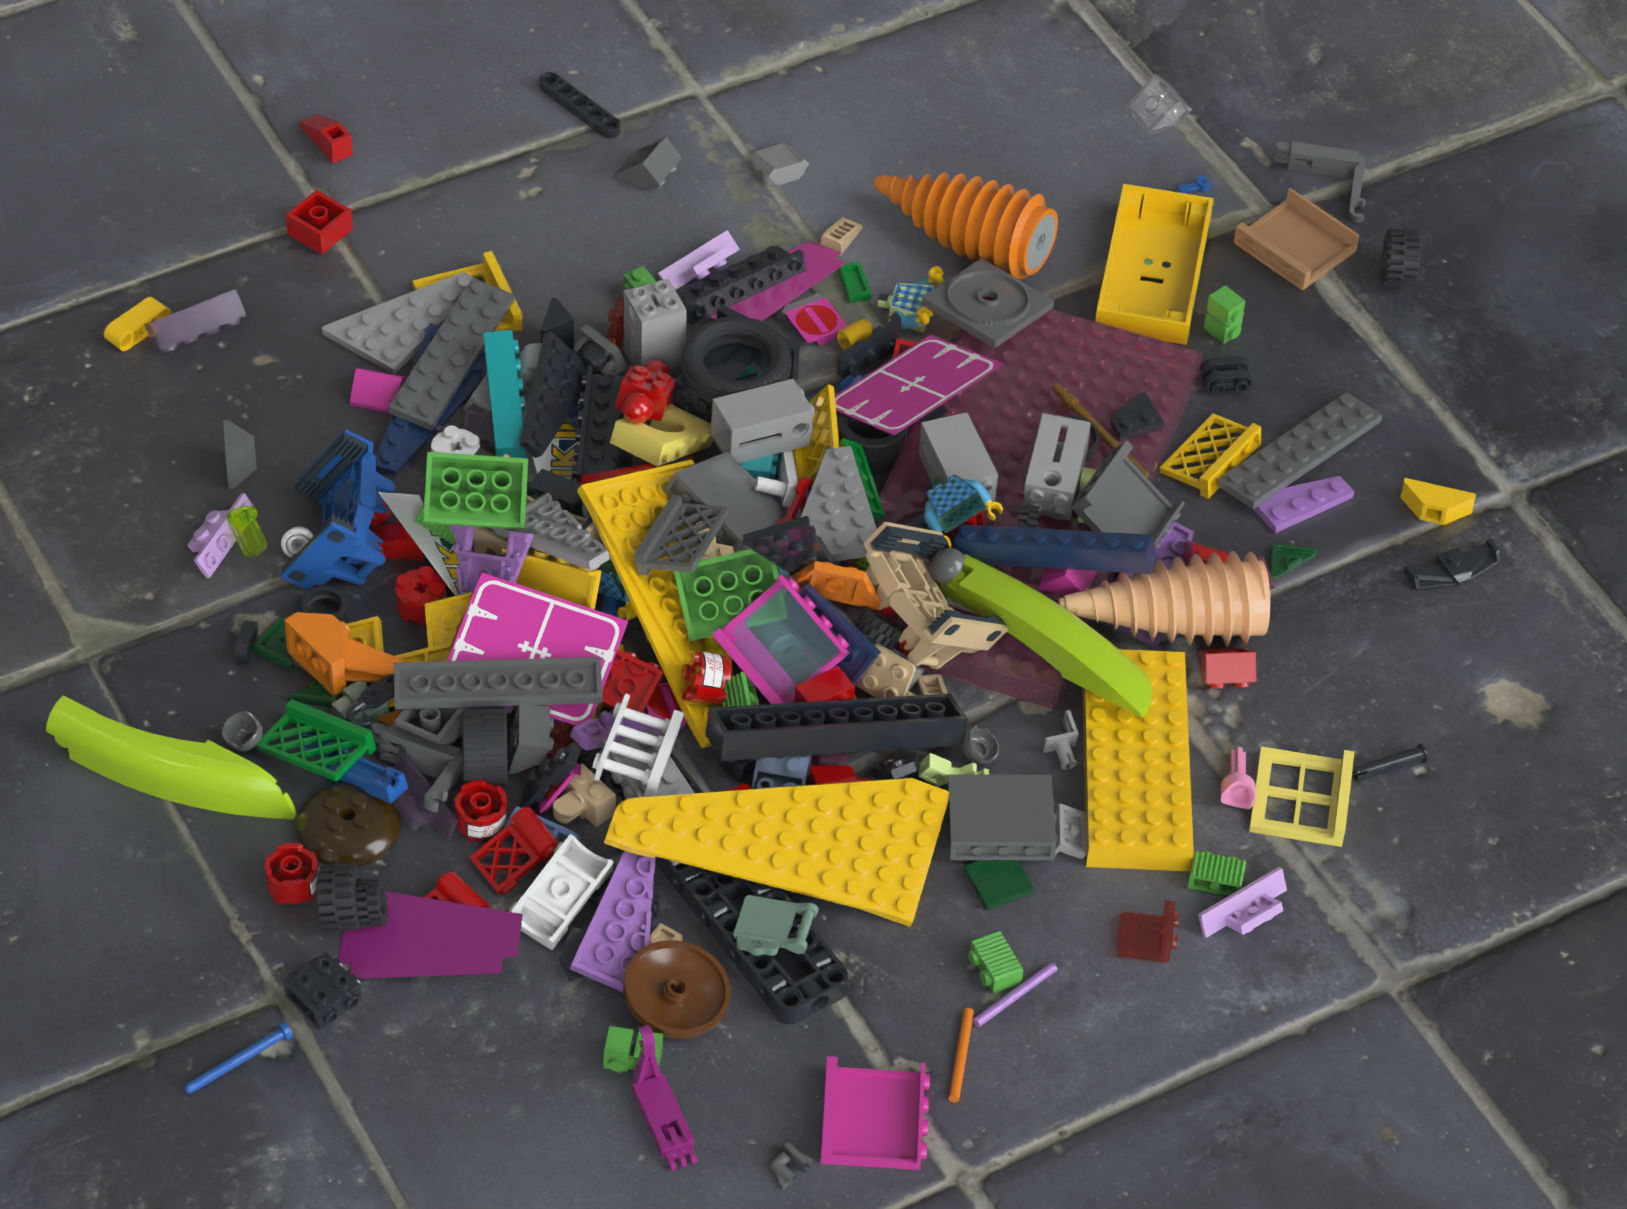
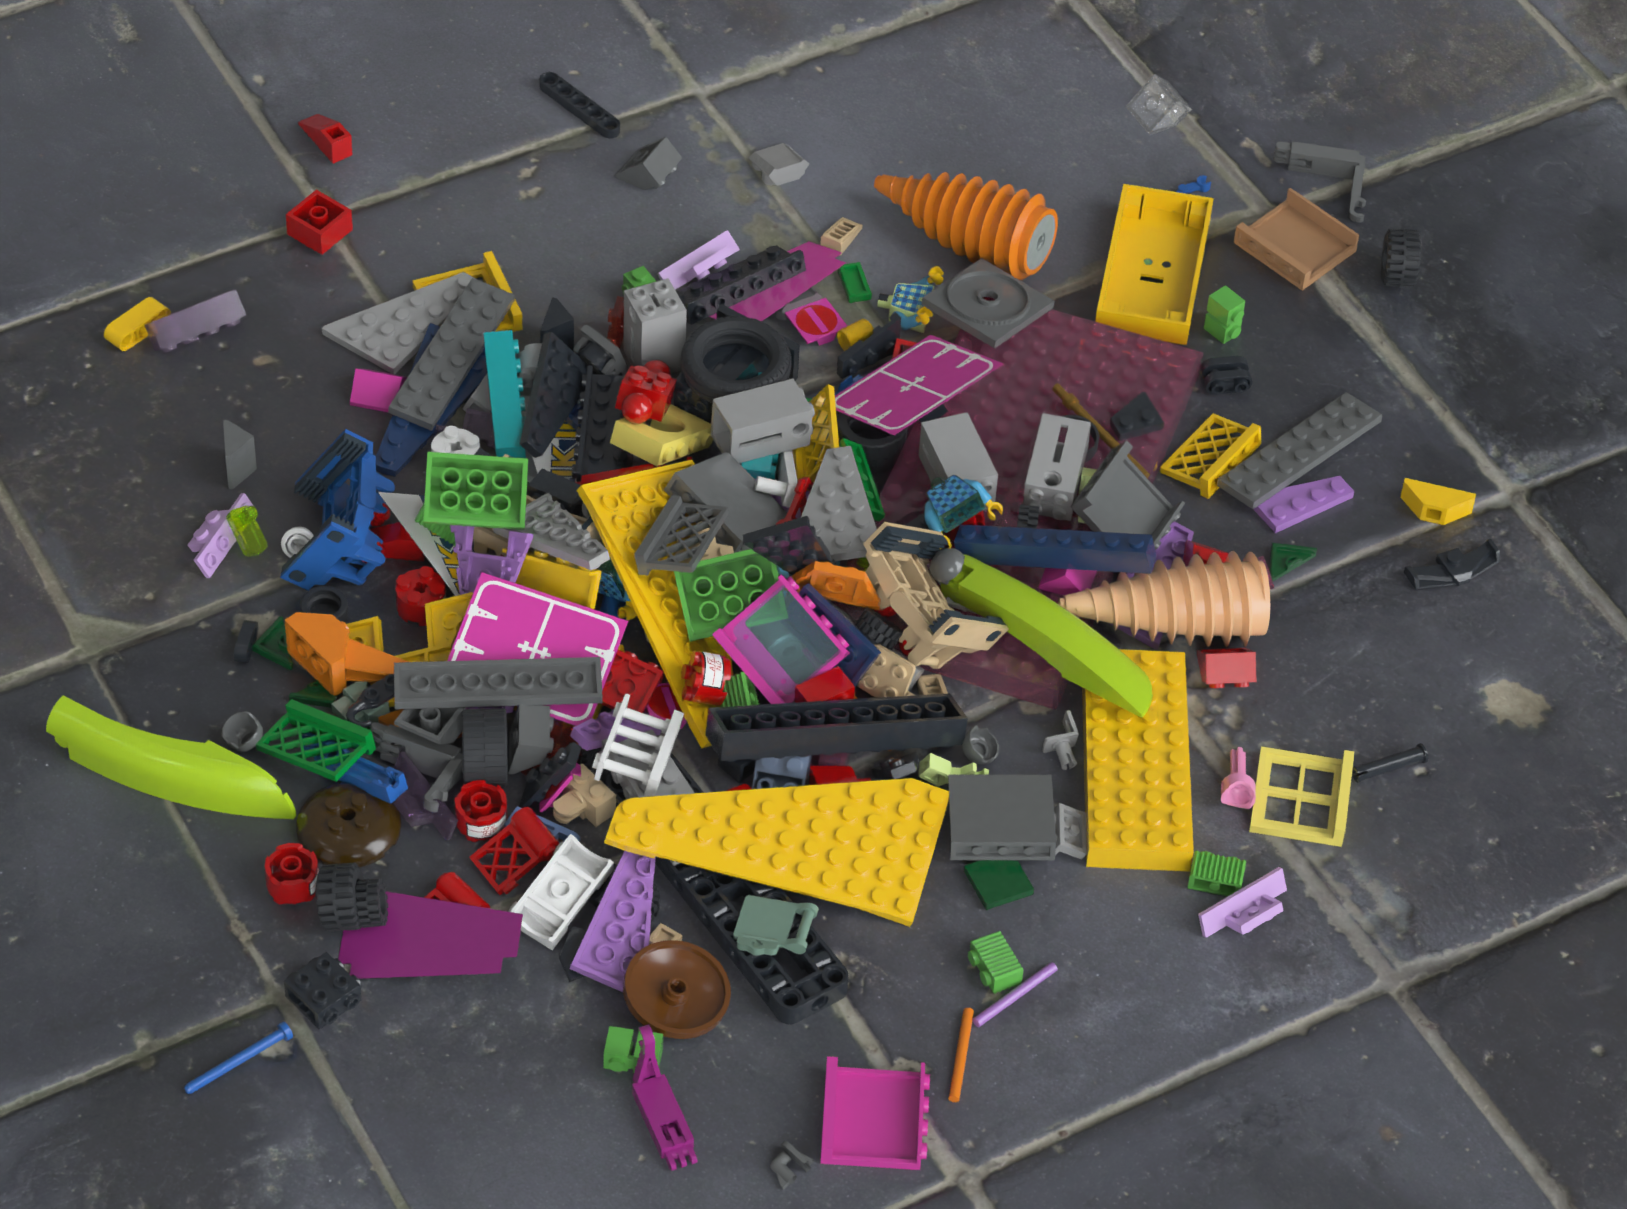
(1148, 935): clear red bracket -> none

